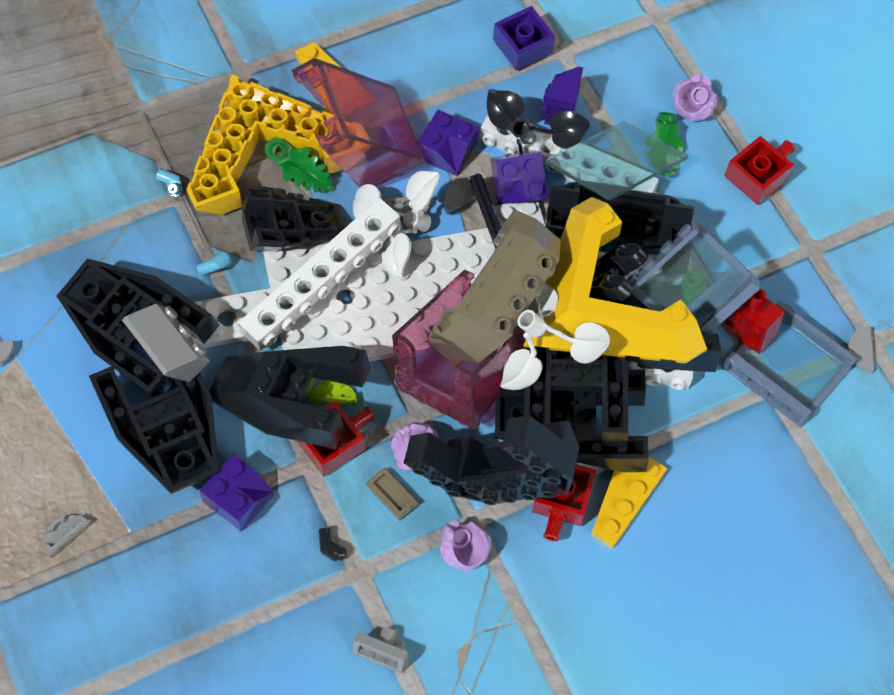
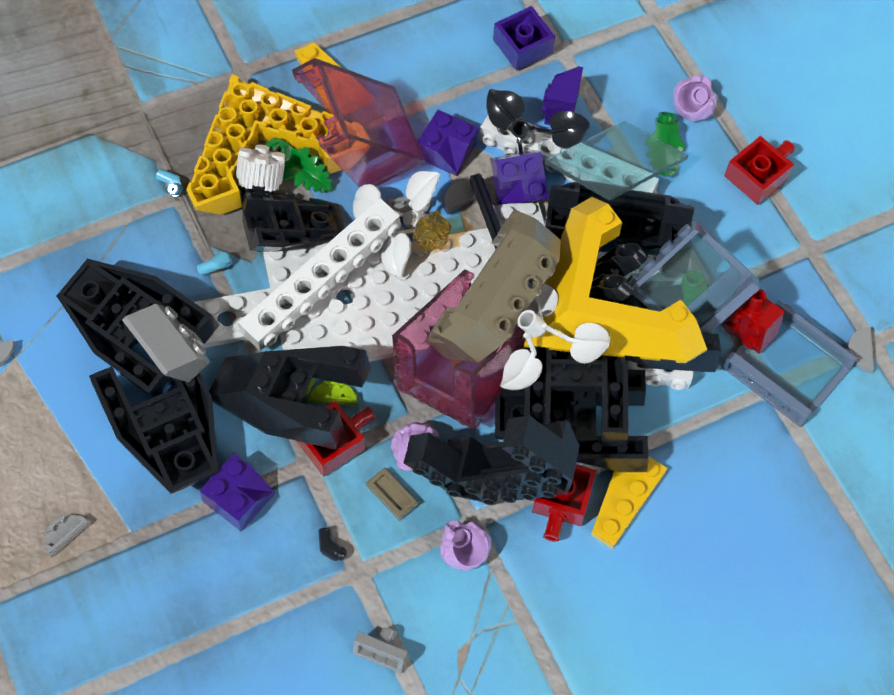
(260, 168): none -> white brick
(432, 231): none -> clear yellow brick

